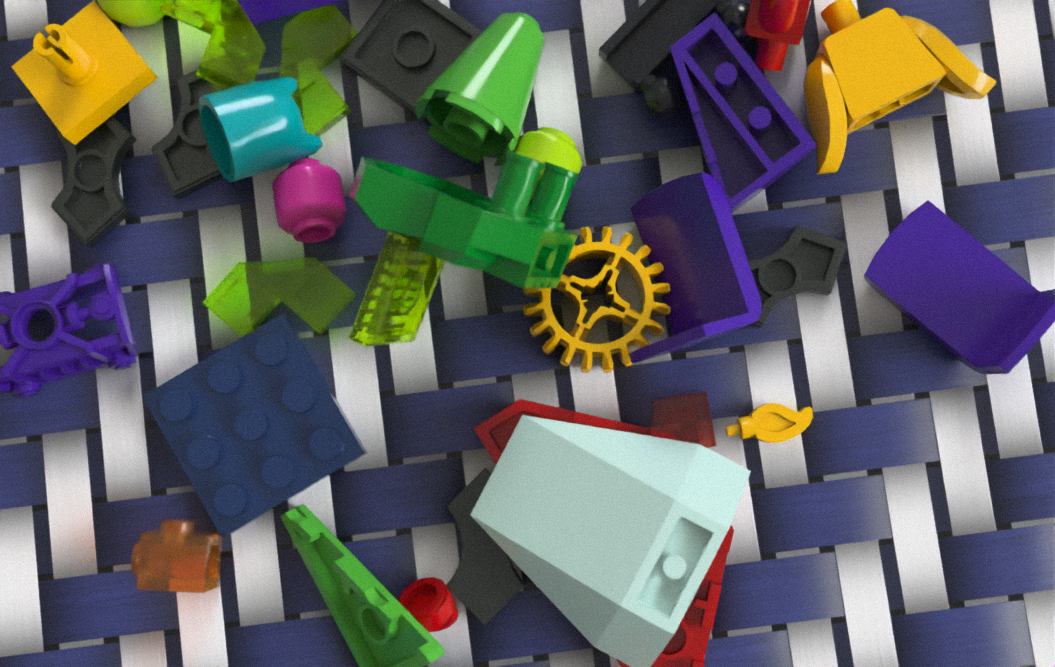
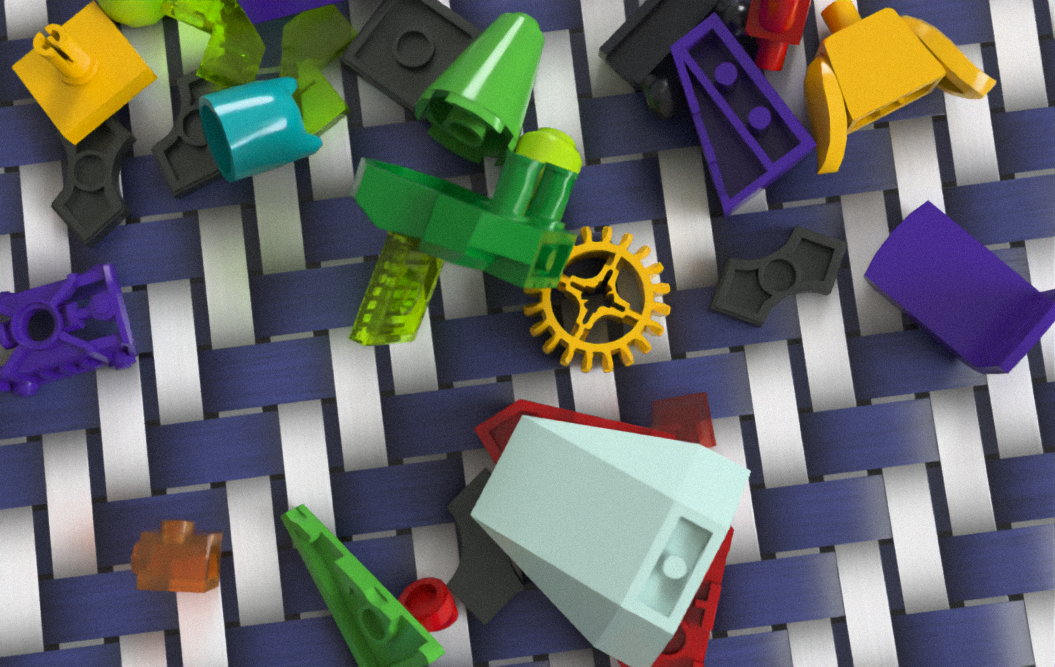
(254, 425): dark blue plate -> none
(258, 287): clear neon green tile -> none
(309, 200): dark pink head -> none
(702, 260): dark purple piece -> none
(771, 423): yellow piece -> none

